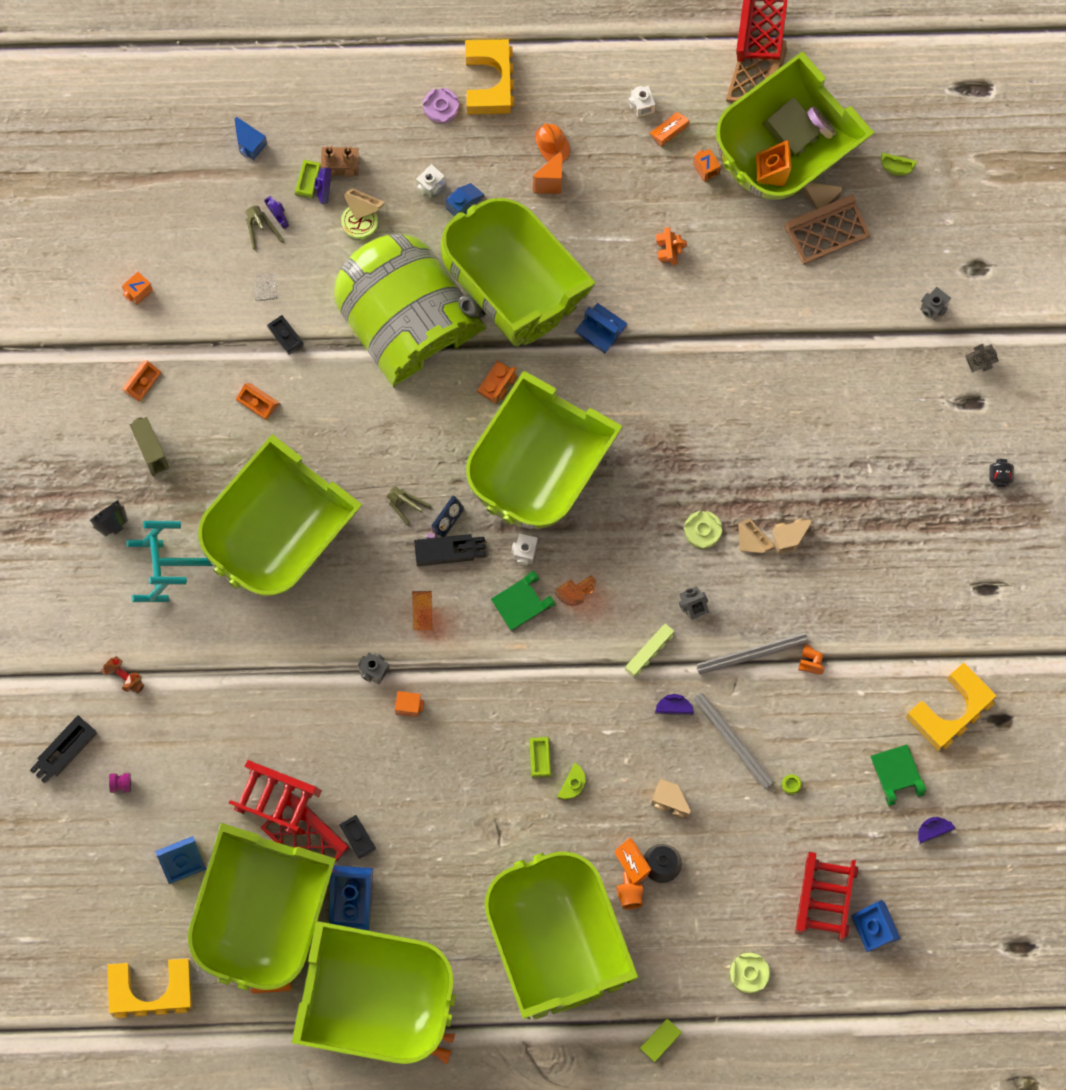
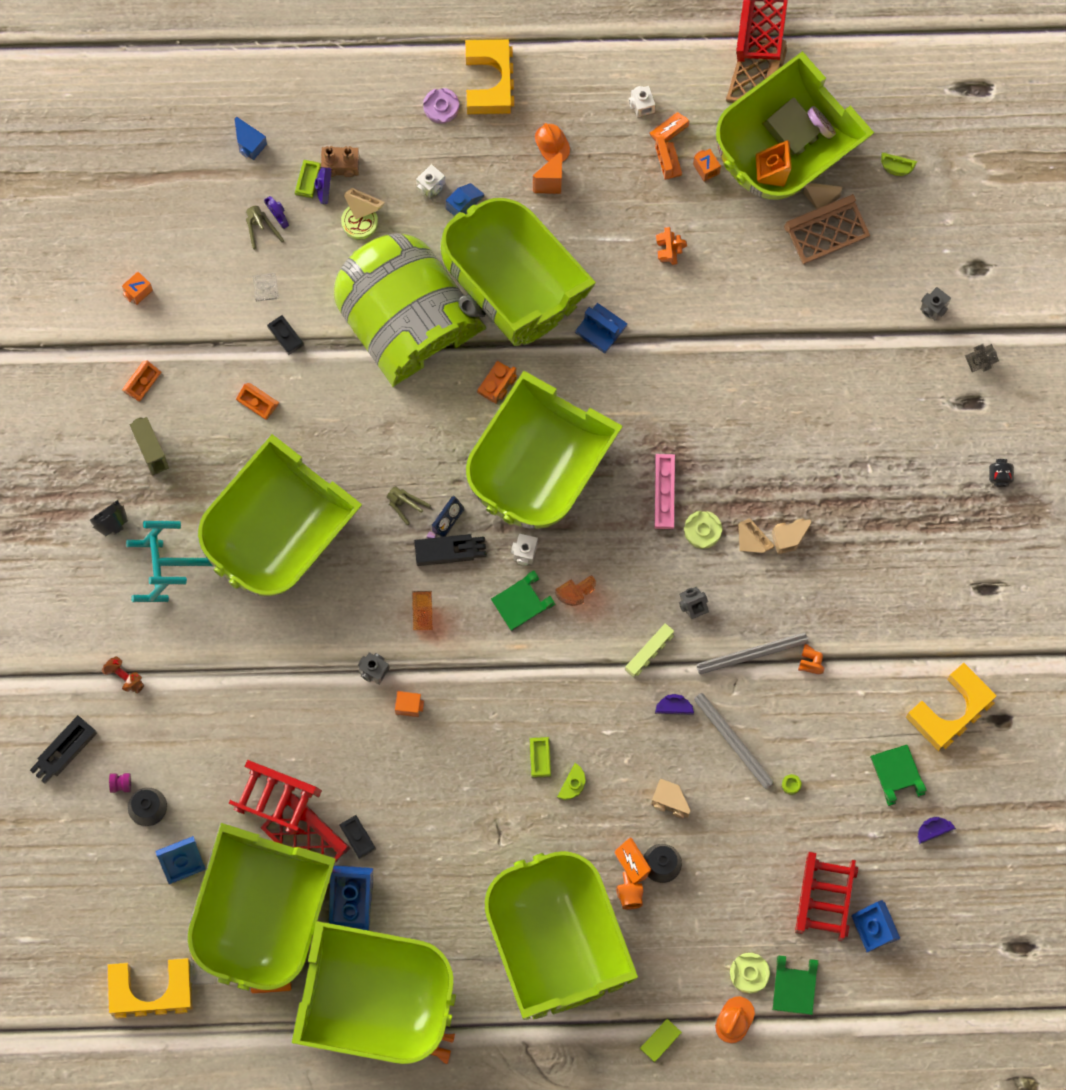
(147, 806): none -> black cone
(664, 491): none -> bright pink plate
(667, 158): none -> orange bracket
(734, 1019): none -> orange piece
(794, 987): none -> green flag

